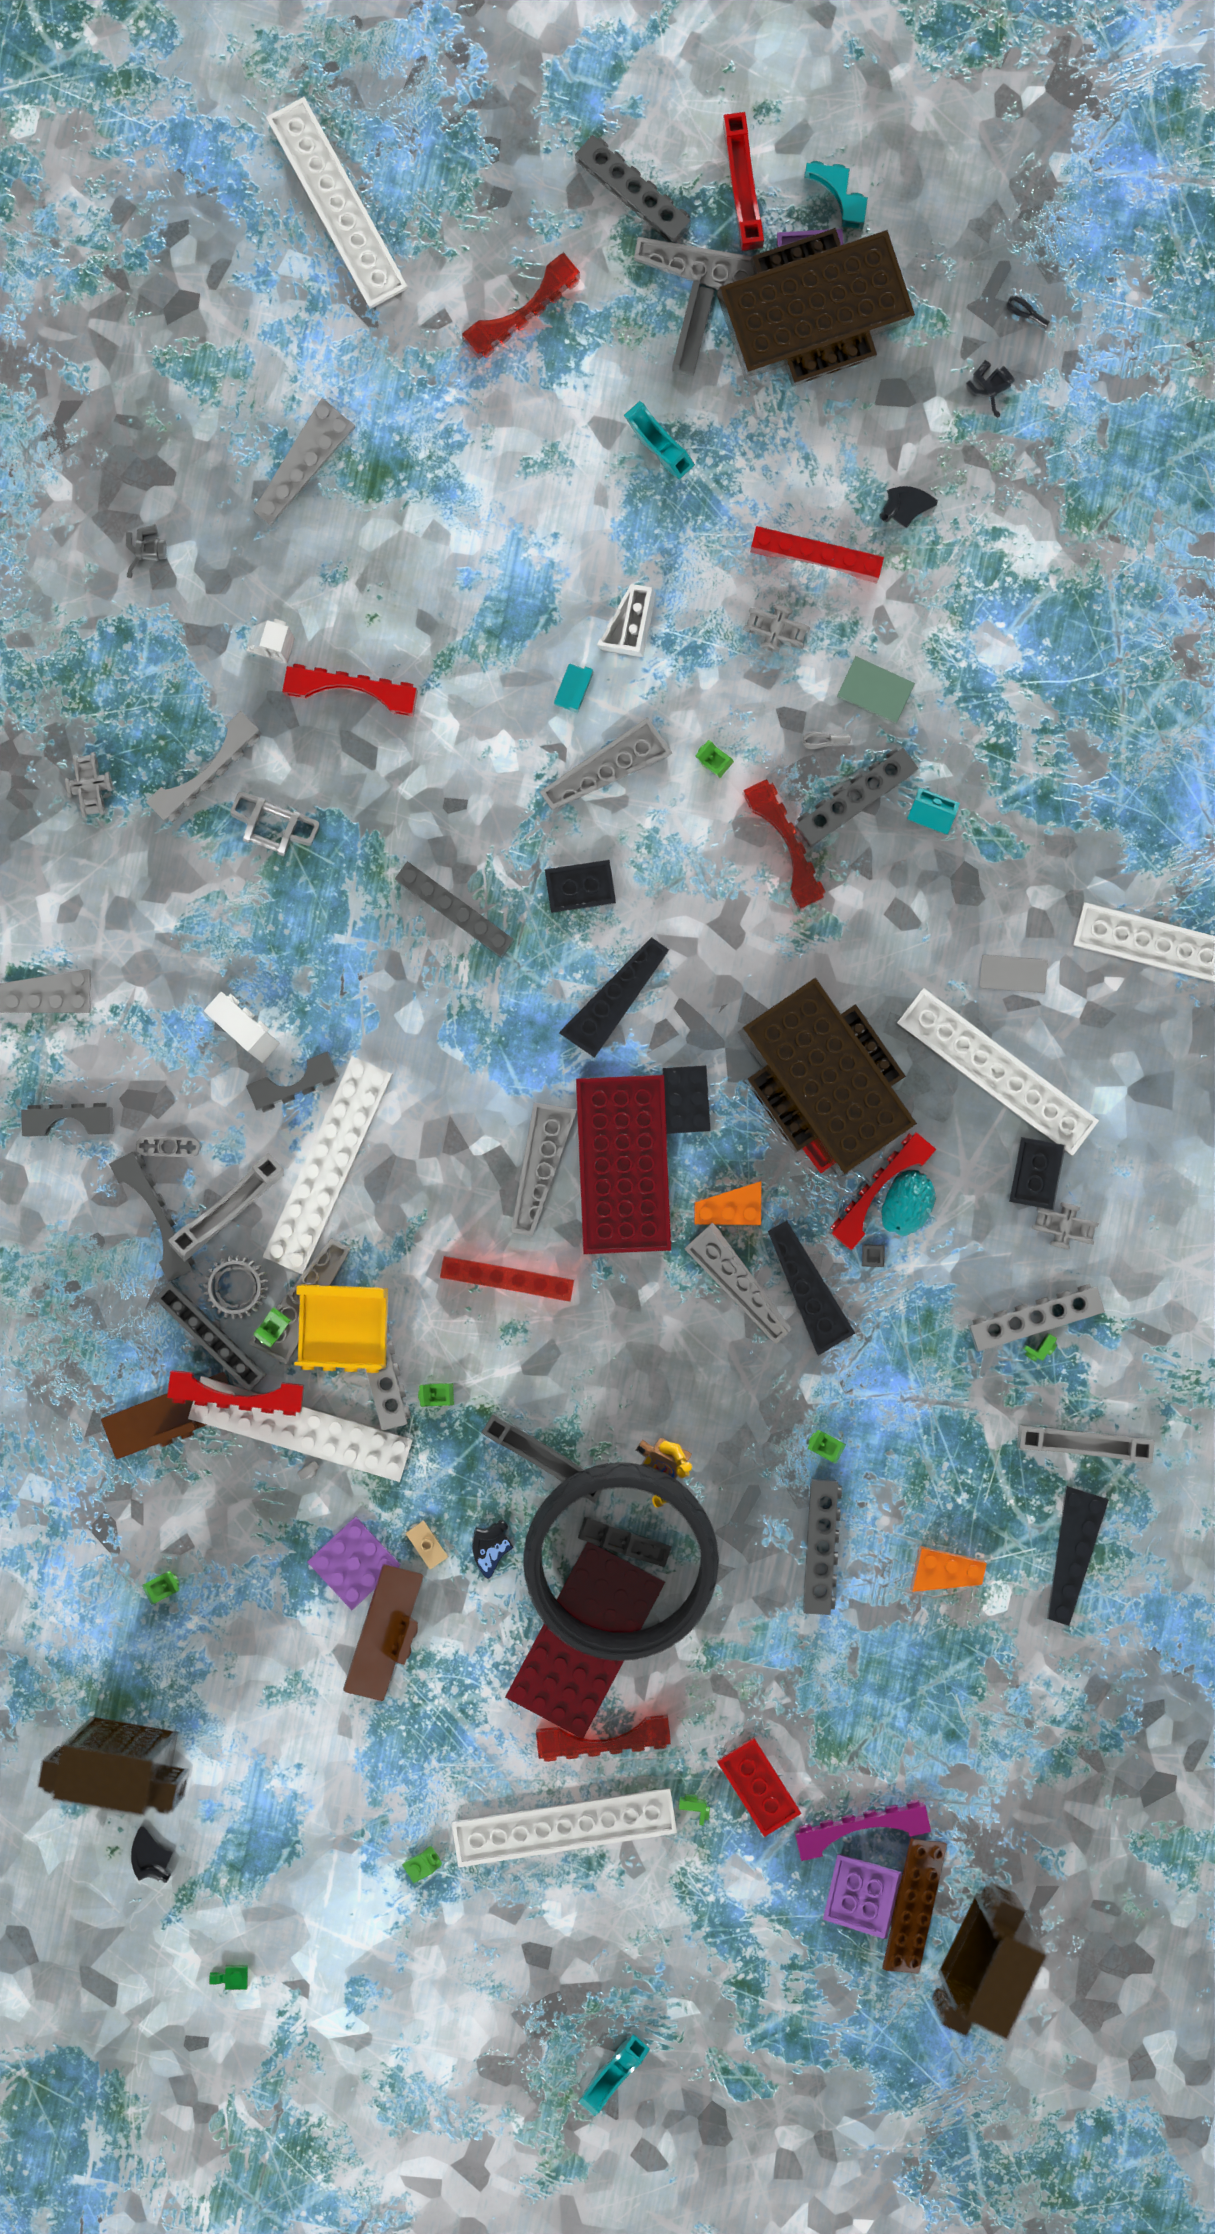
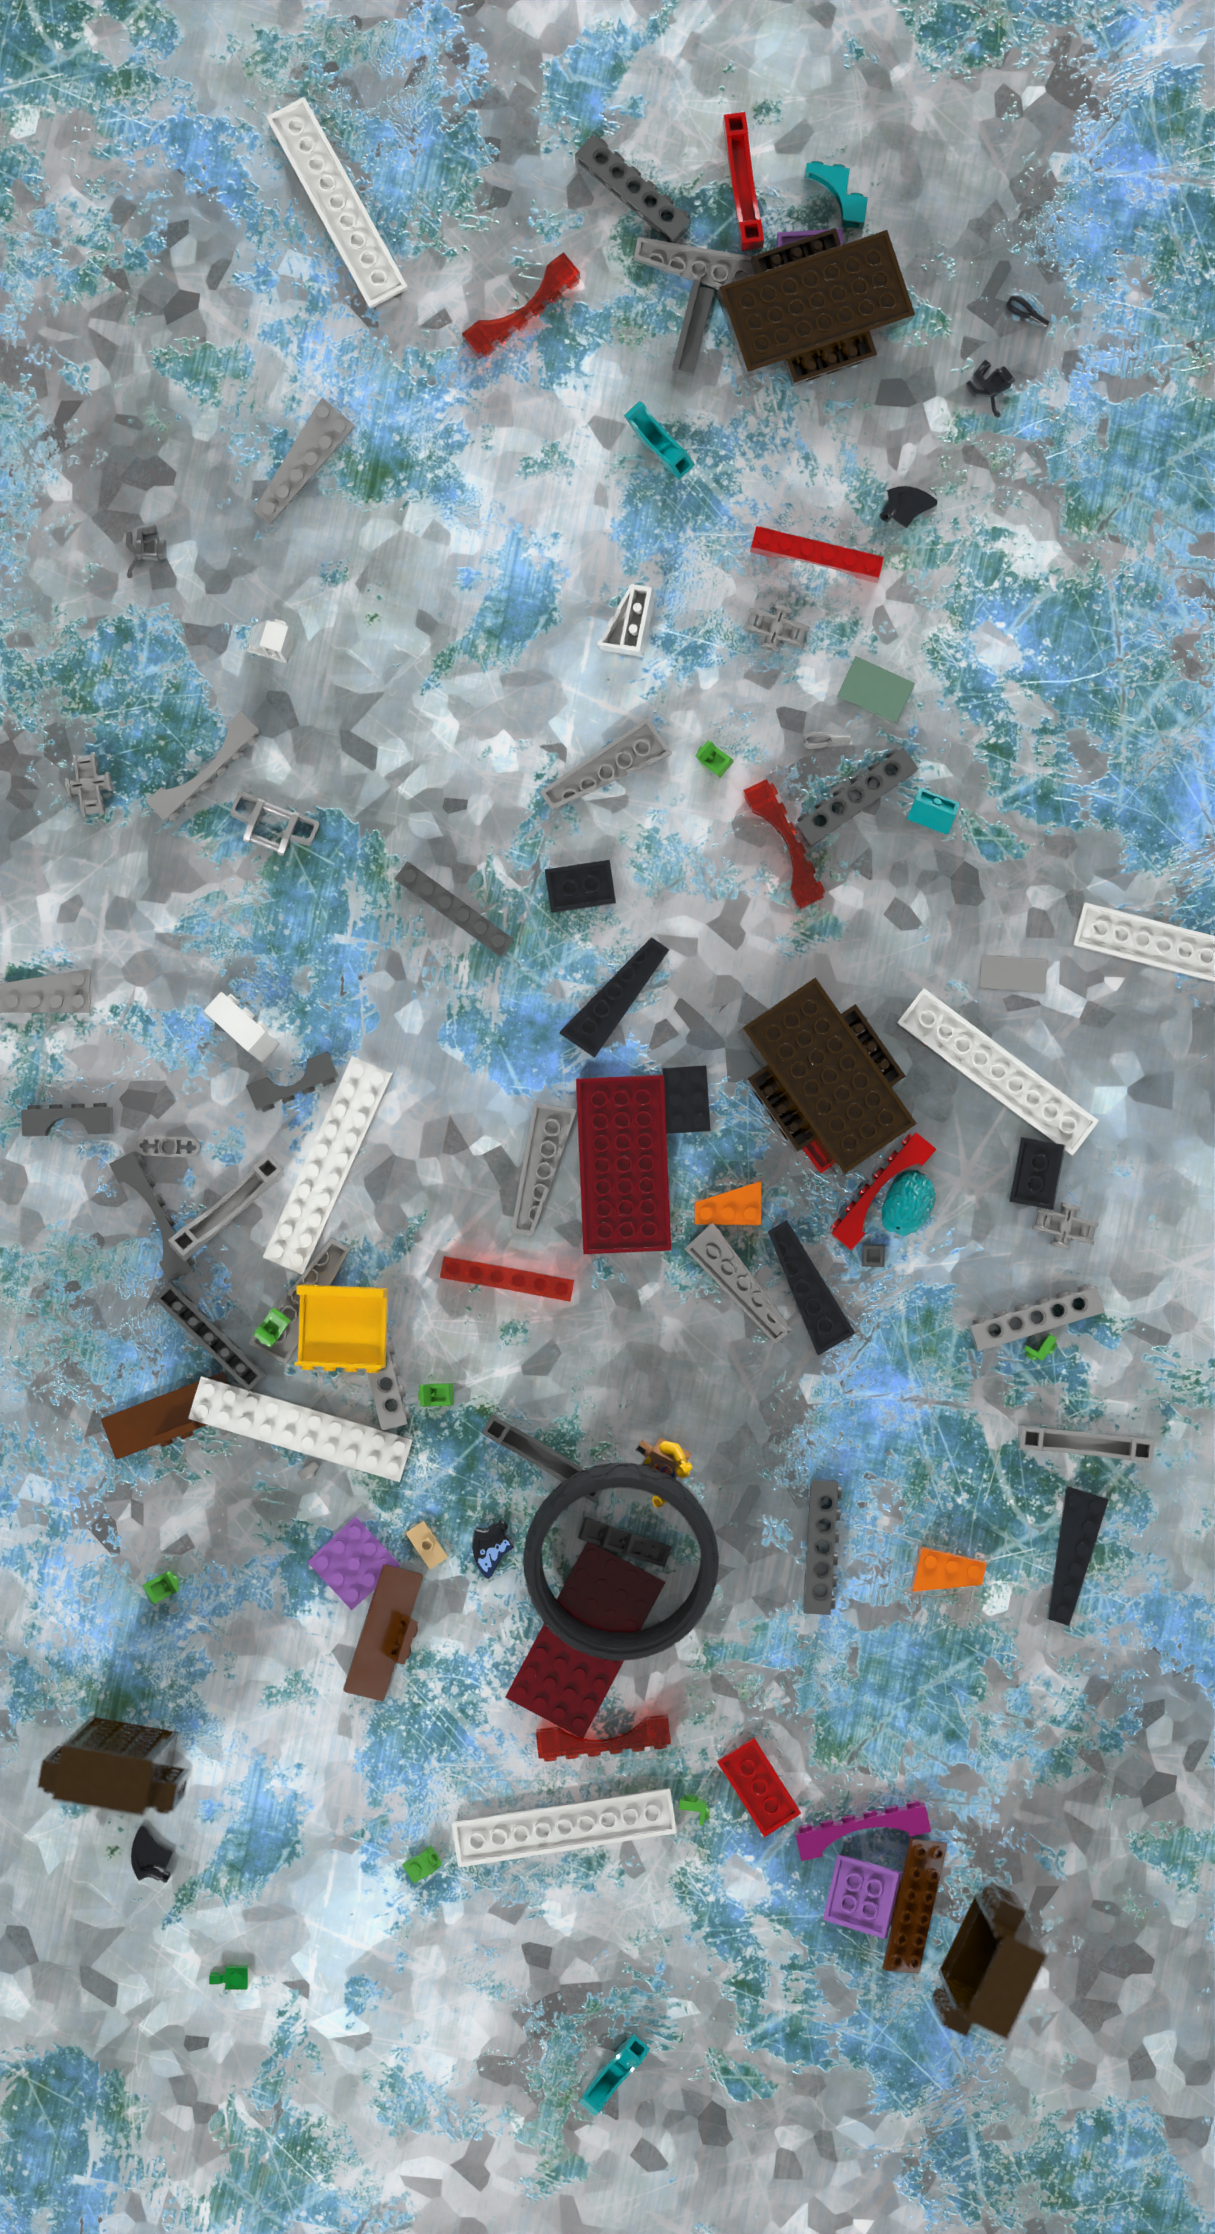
(185, 1387): red arch -> none
(216, 1296): light grey gear -> none
(304, 683): red arch -> none
(573, 687): teal panel -> none
(826, 1446): bright green bracket -> none

